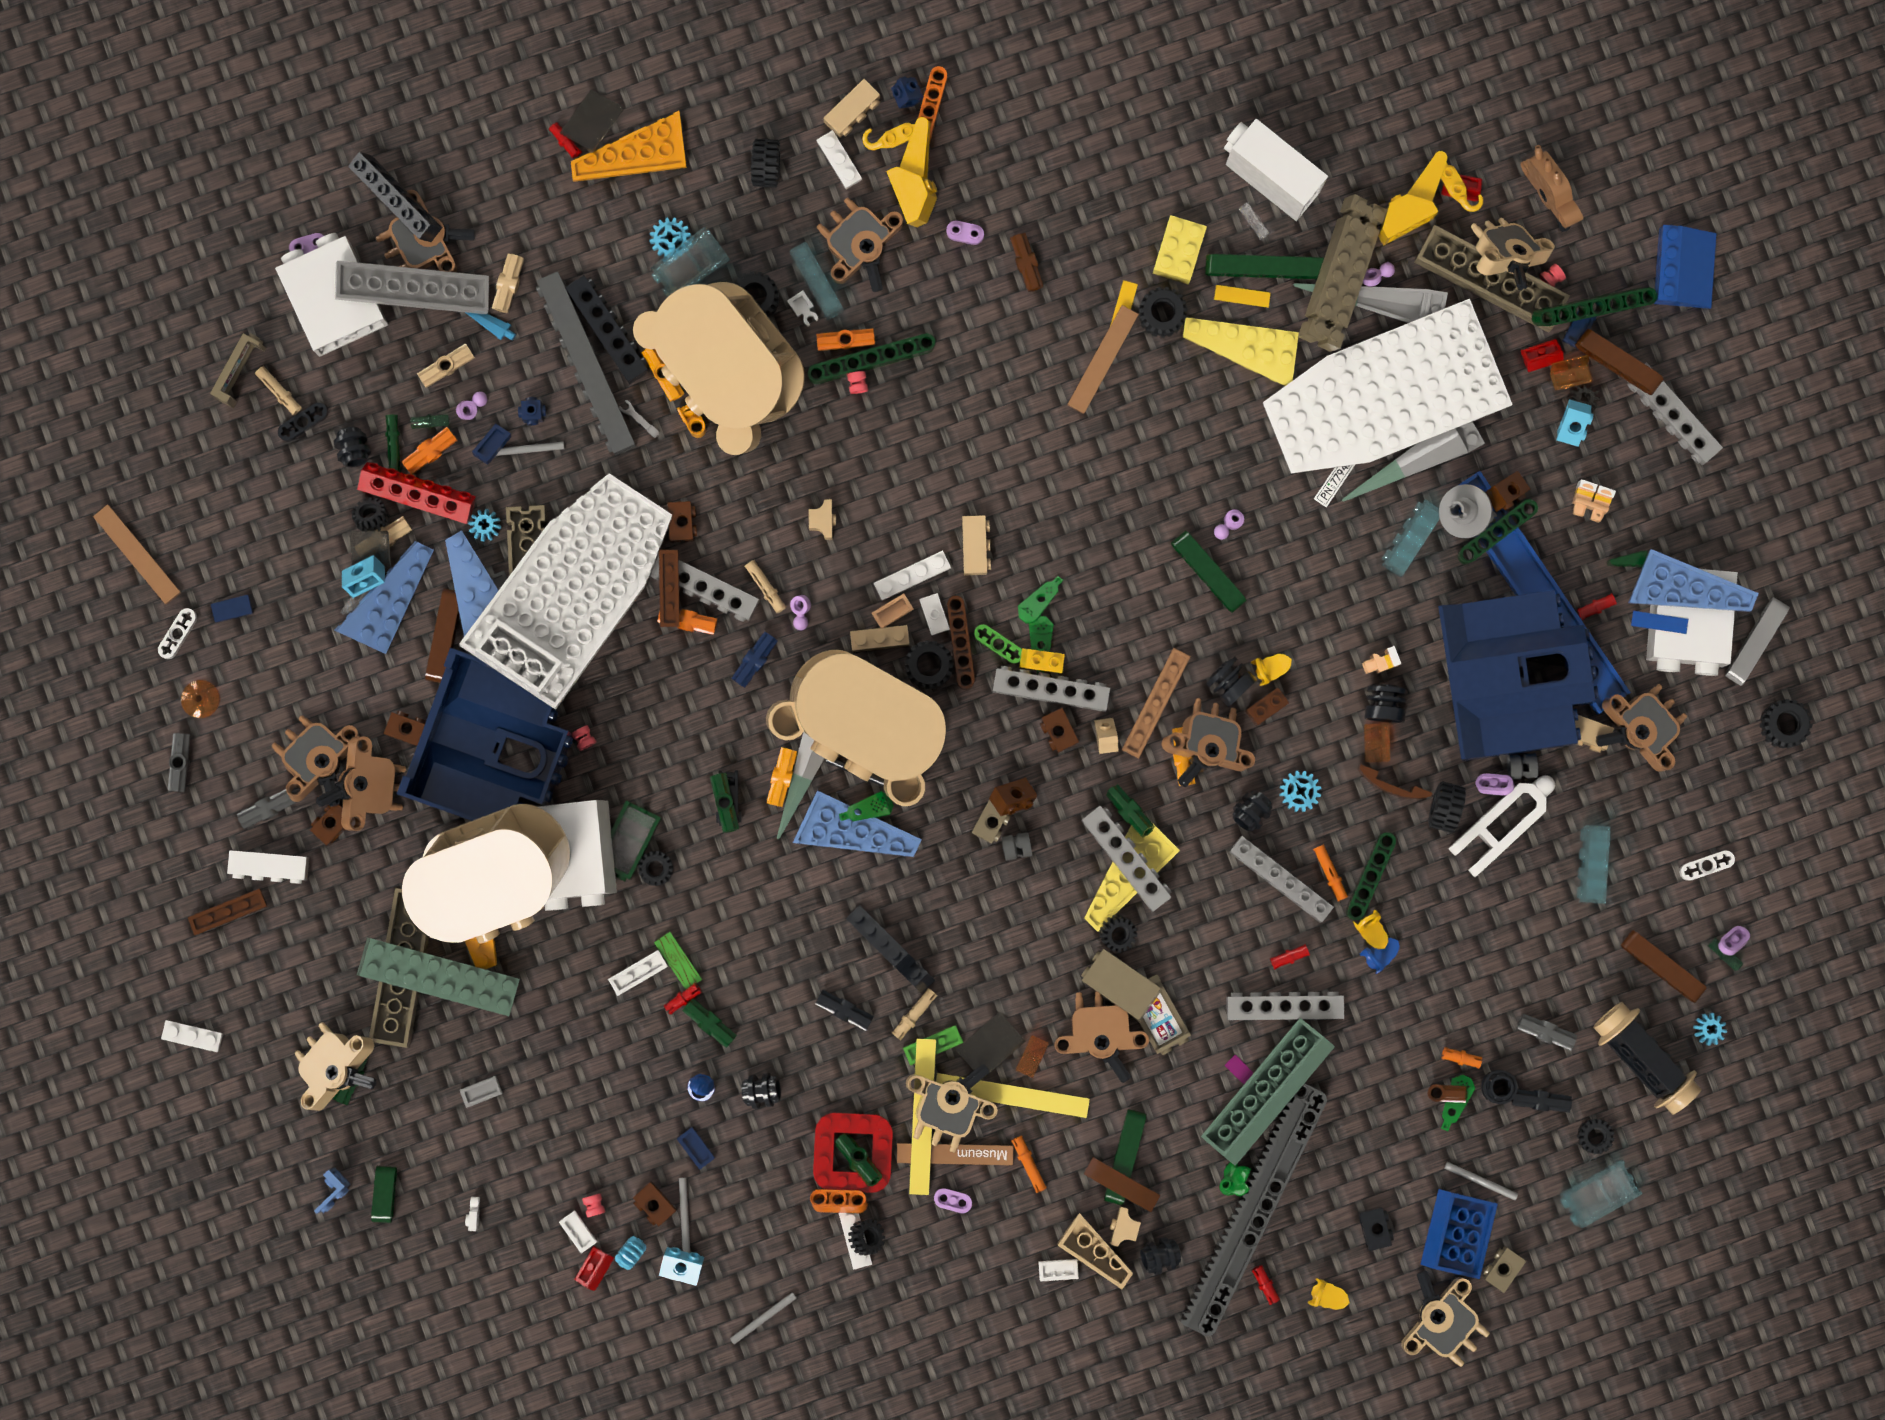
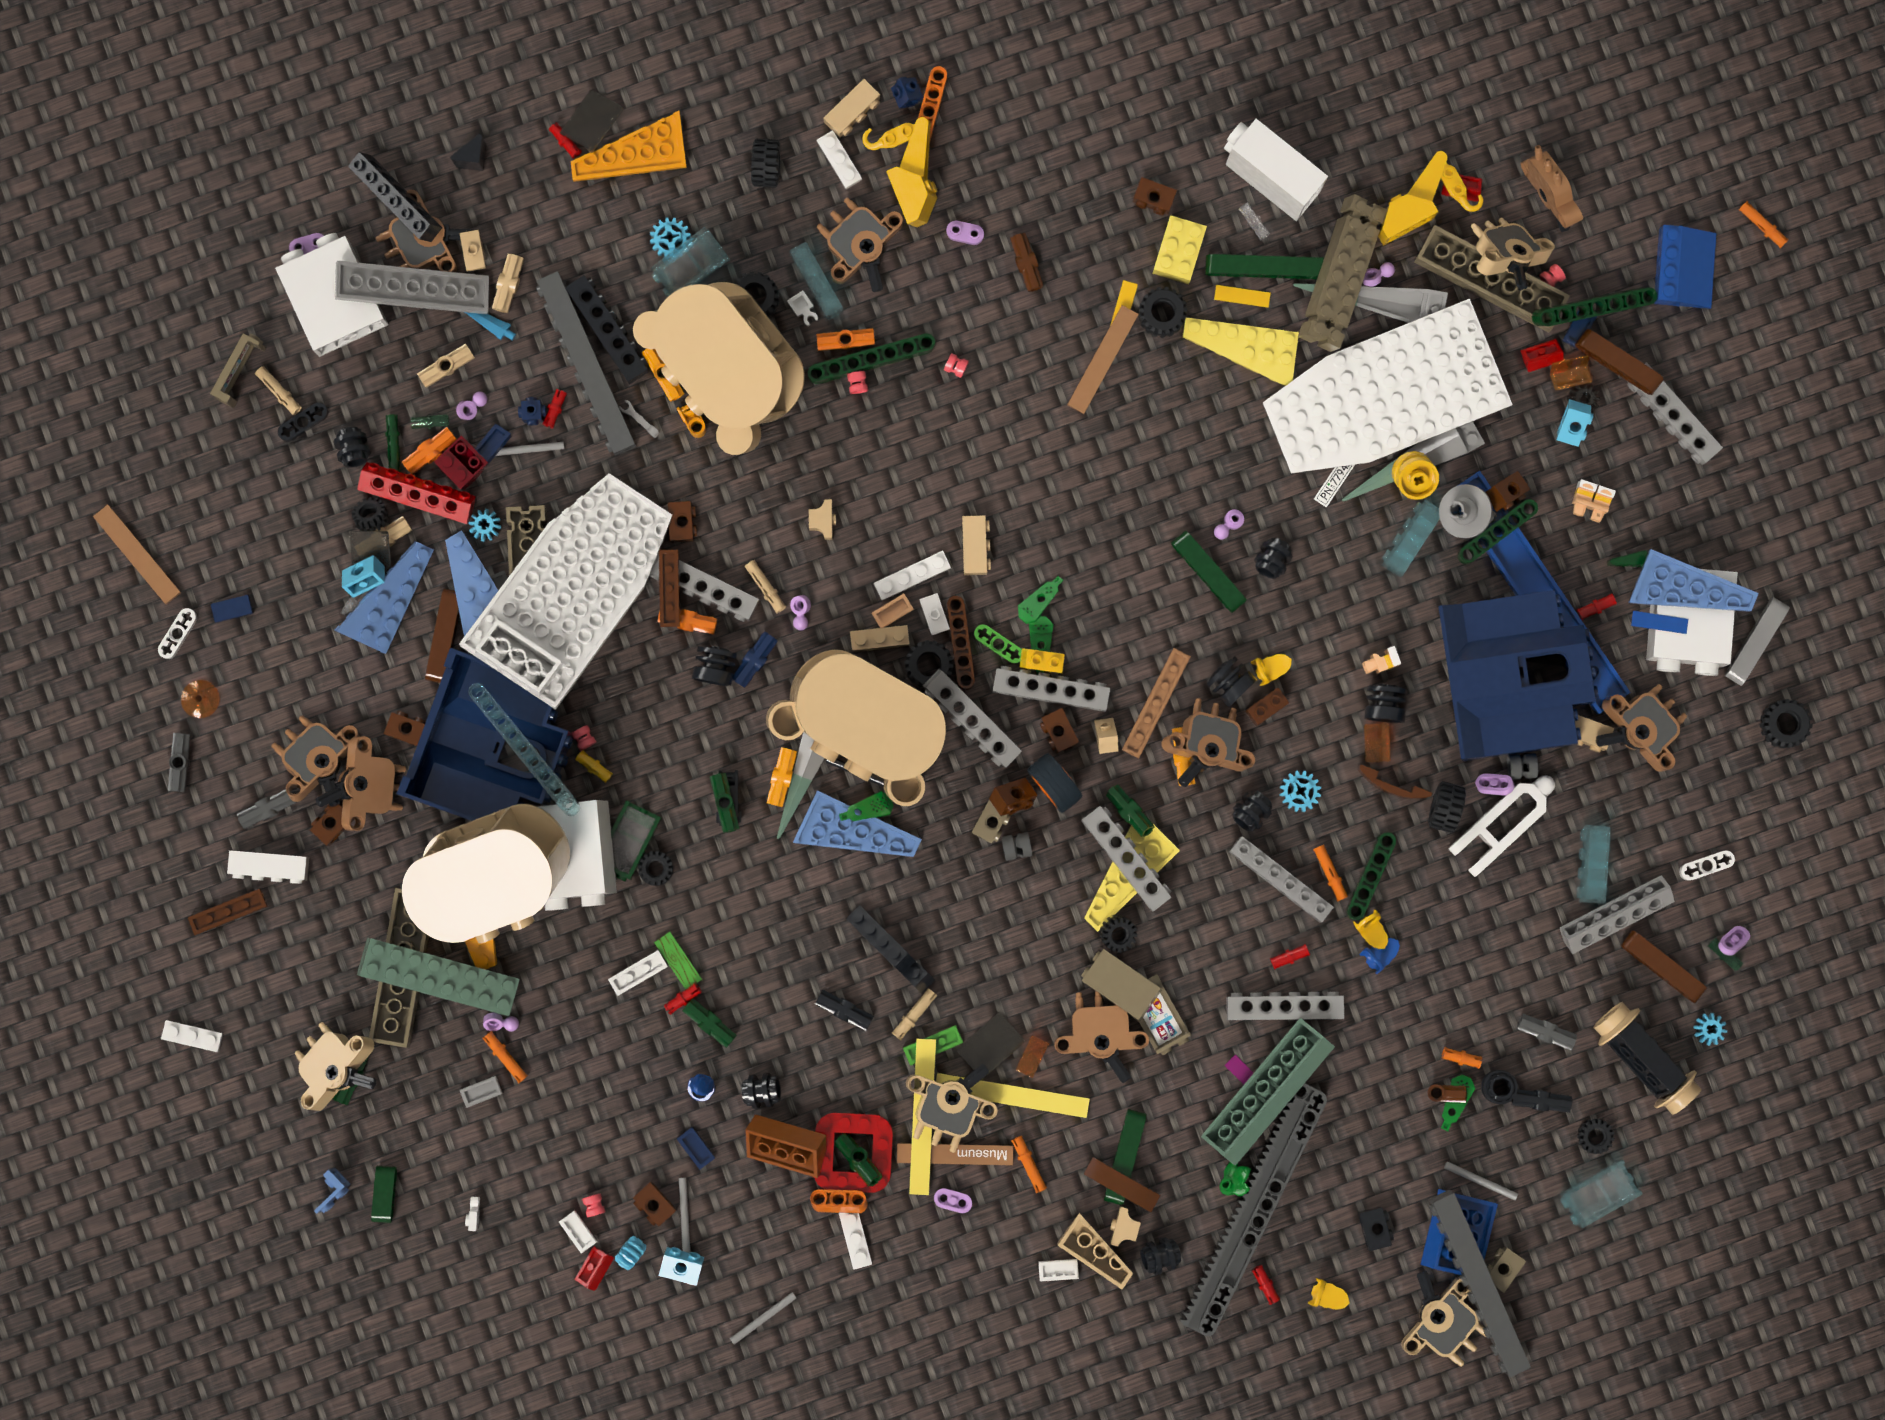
(461, 463): none -> dark red slope
(471, 155): none -> black slope
(473, 250): none -> tan brick
(494, 1022): none -> lavender plate
(505, 1057): none -> orange pin
(528, 756): none -> clear light blue beam
(554, 408): none -> red pin
(594, 766): none -> yellow pin
(714, 666): none -> black wheel
(785, 1145): none -> dark orange slope
(875, 1235): black tyre -> none
(960, 366): none -> coral wheel
(1008, 751): none -> light grey brick
(1055, 783): none -> black wheel
(1147, 187): none -> reddish brown brick
(1272, 560): none -> black piece
(1415, 475): none -> yellow wheel
(1479, 1283): none -> dark grey brick
(1617, 914): none -> light grey brick
(1763, 224): none -> orange pin

